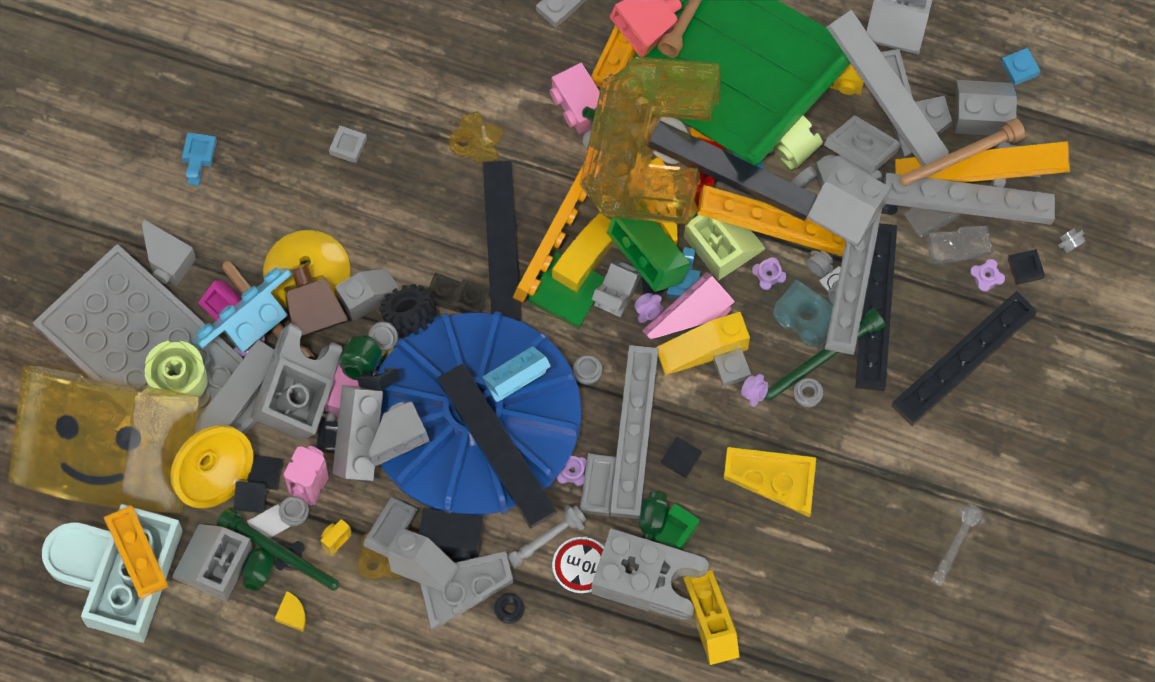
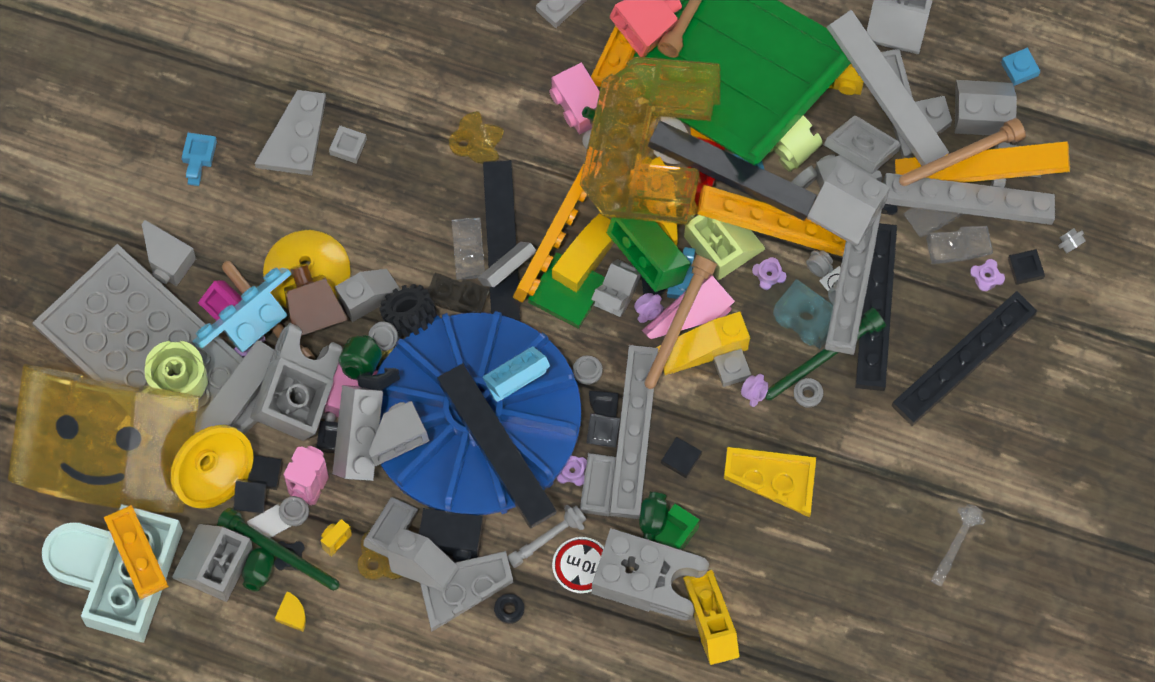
(296, 136): none -> light grey wing
(468, 248): none -> clear slope
(507, 264): none -> light grey tile
(603, 402): none -> black tile
(603, 430): none -> black tile
(702, 269): none -> medium nougat piece

